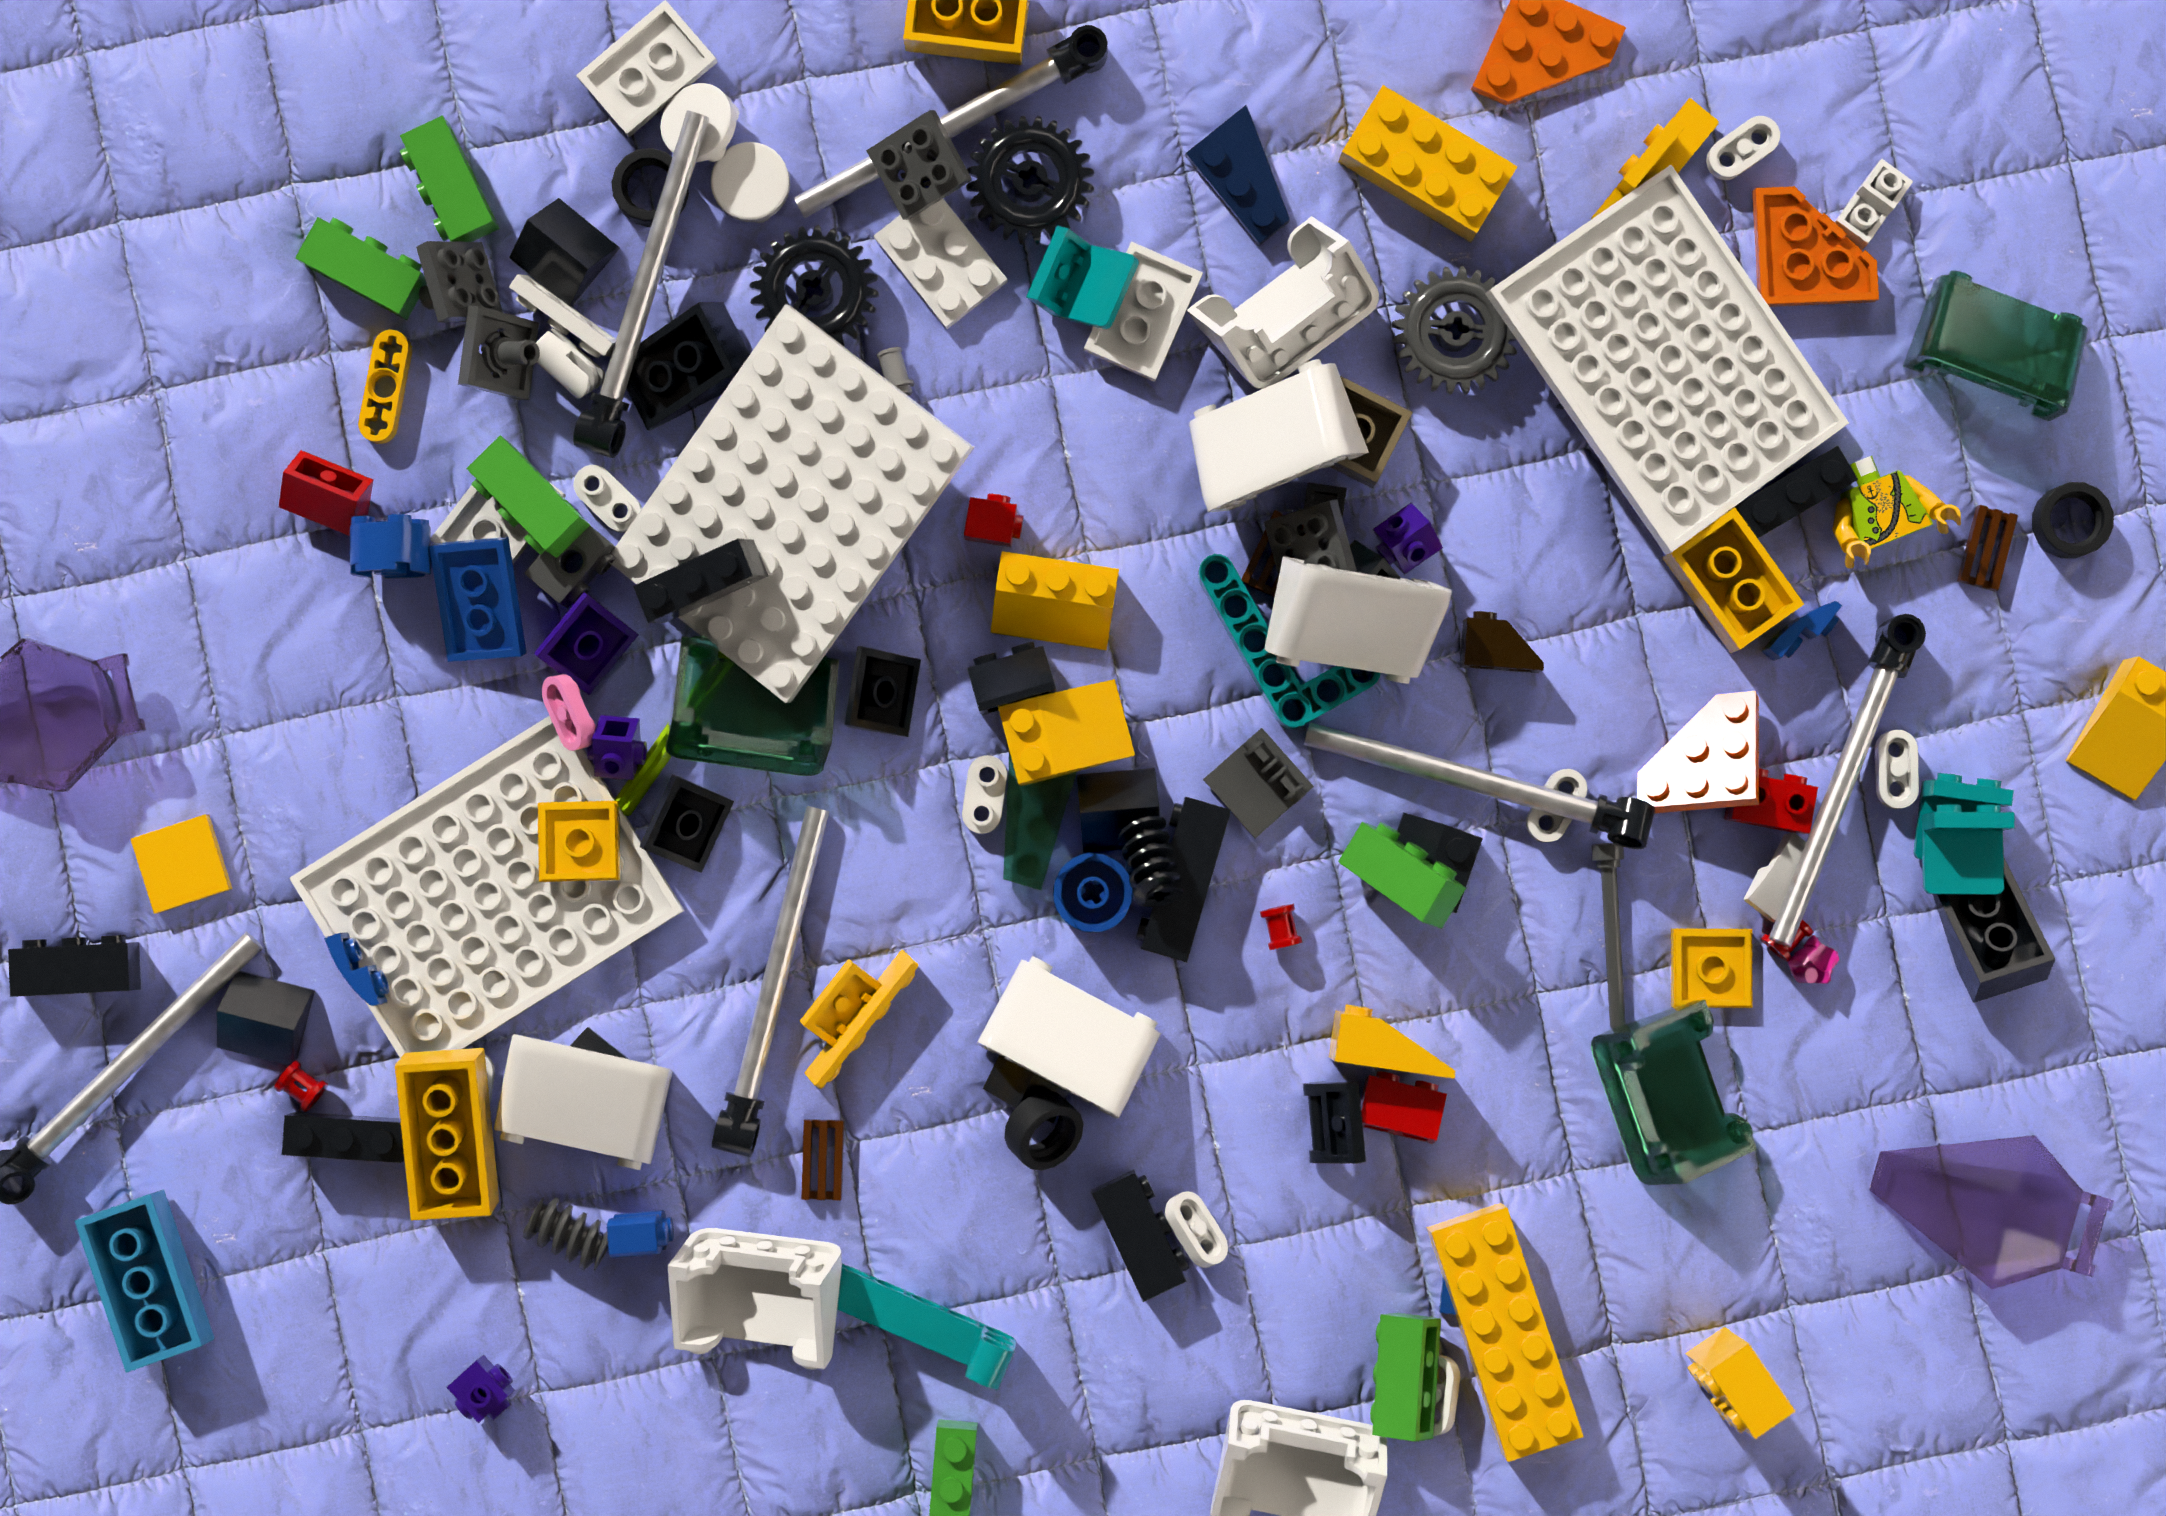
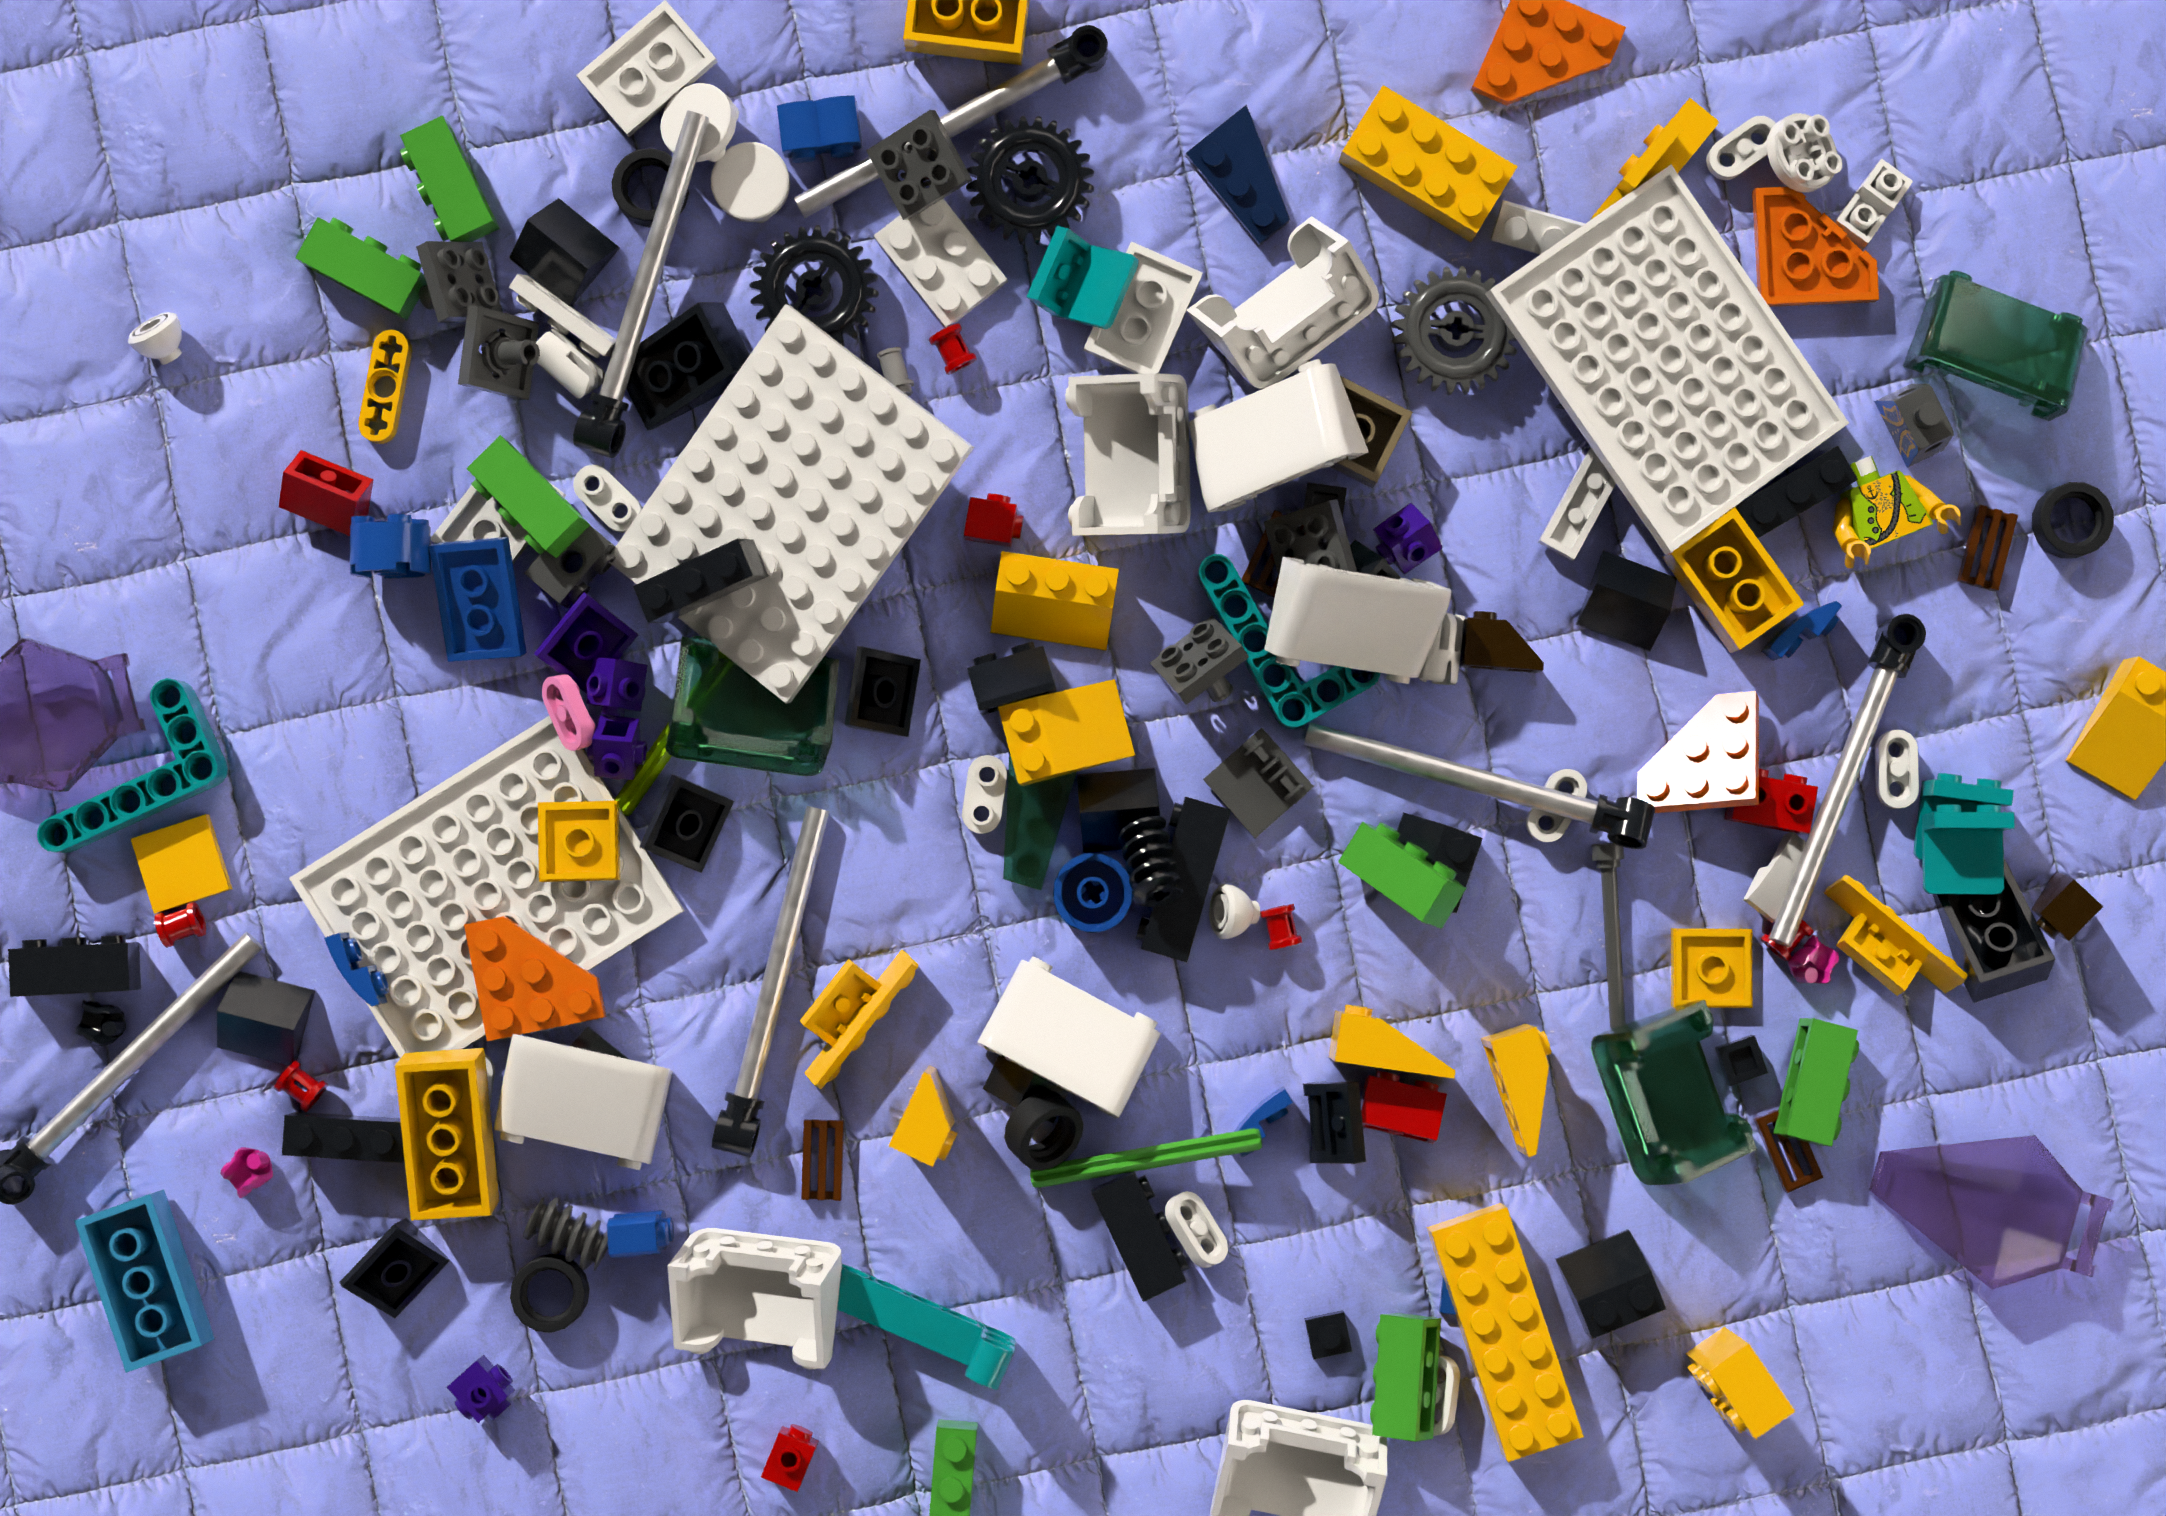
(101, 1023): none -> black arm
(148, 785): none -> teal beam
(158, 338): none -> white brick
(180, 924): none -> red bush
(247, 1170): none -> dark pink arm
(395, 1268): none -> black slope
(527, 982): none -> orange plate
(546, 1323): none -> black tyre
(616, 685): none -> dark purple brick
(790, 1457): none -> red brick
(819, 128): none -> blue brick
(927, 1122): none -> yellow slope
(952, 348): none -> red bush
(1132, 454): none -> white windscreen
(1148, 1157): none -> bright green axle
(1201, 662): none -> dark grey plate
(1232, 911): none -> white brick
(1270, 1108): none -> blue slope
(1328, 1334): none -> black plate
(1444, 656): none -> white arm
(1520, 1075): none -> yellow slope
(1530, 228): none -> white plate
(1578, 507): none -> white plate
(1610, 1284): none -> black slope
(1627, 601): none -> black slope
(1741, 1060): none -> black plate
(1801, 1180): none -> reddish brown tile
(1803, 152): none -> white tile
(1817, 1082): none -> bright green brick
(1887, 944): none -> yellow bracket
(1915, 422): none -> dark grey torso
(2064, 907): none -> dark brown slope

